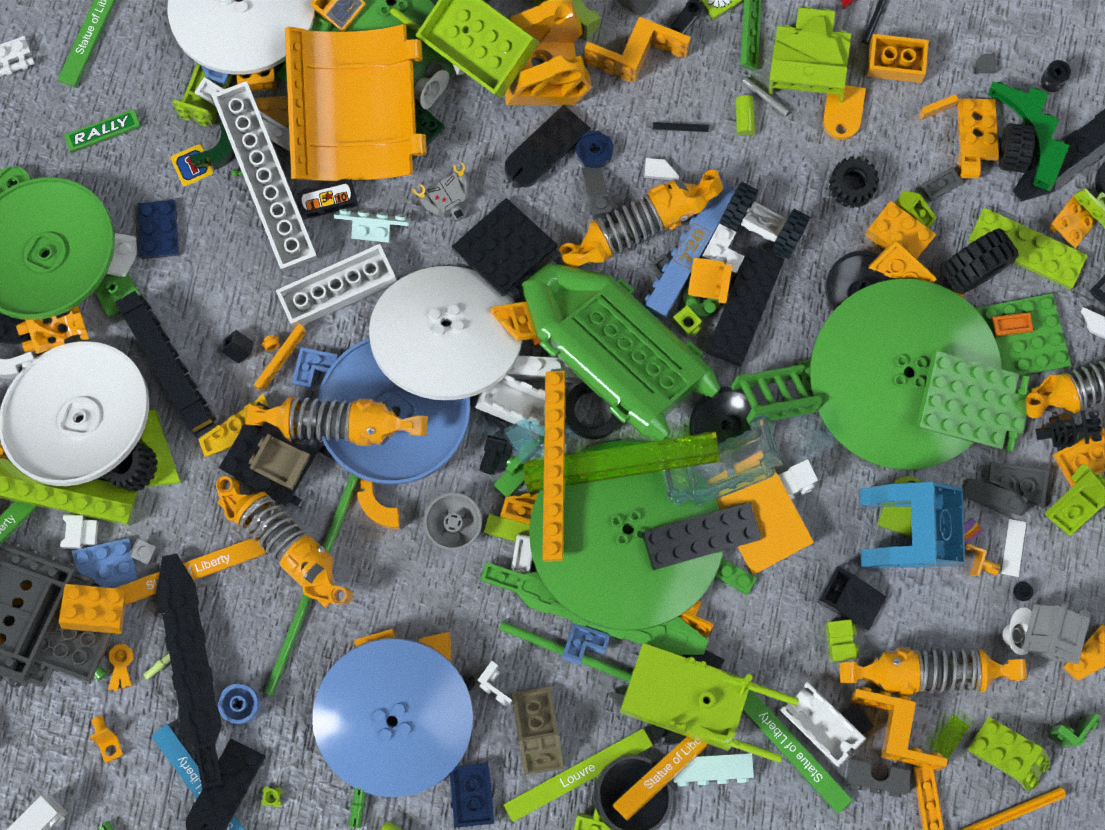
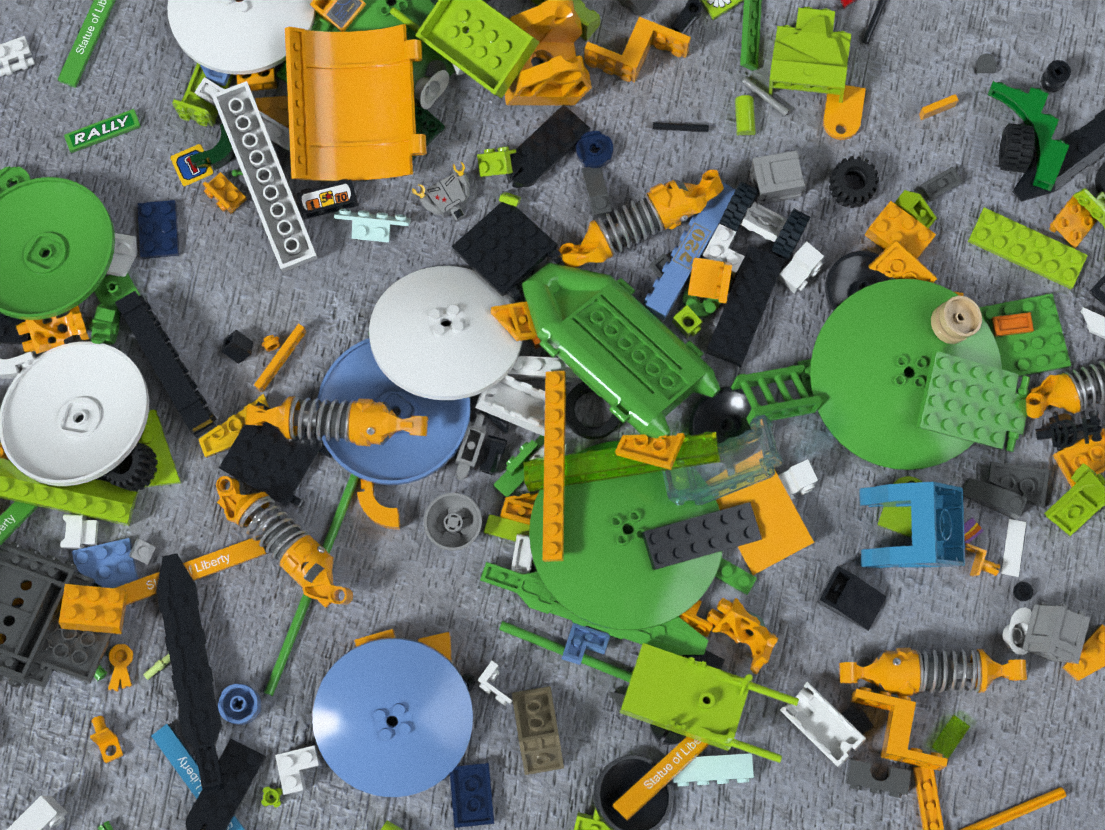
(105, 325): none -> bright green hinge
(226, 194): none -> light orange bracket
(279, 461): dark tan panel -> none
(291, 766): none -> white brick
(309, 362): medium blue plate -> none
(336, 286): white brick -> none
(357, 808): bright green pin -> none
(470, 447): none -> light grey hinge
(495, 162): none -> lime bracket
(510, 198): none -> lime tile
(524, 441): clear light blue brick -> none
(575, 775): lime tile -> none
(651, 450): none -> light orange wing
(659, 170): white tile -> none
(735, 621): none -> light orange hips
(777, 177): none -> light grey container
(795, 753): bright green tile -> none
(804, 264): none -> white brick
(841, 641): lime brick -> none
(897, 58): light orange brick -> none
(956, 319): none -> tan wheel
(972, 147): light orange hinge -> none
(980, 261): black tyre -> none
(1010, 753): lime bracket -> none
(1073, 738): bright green bracket -> none

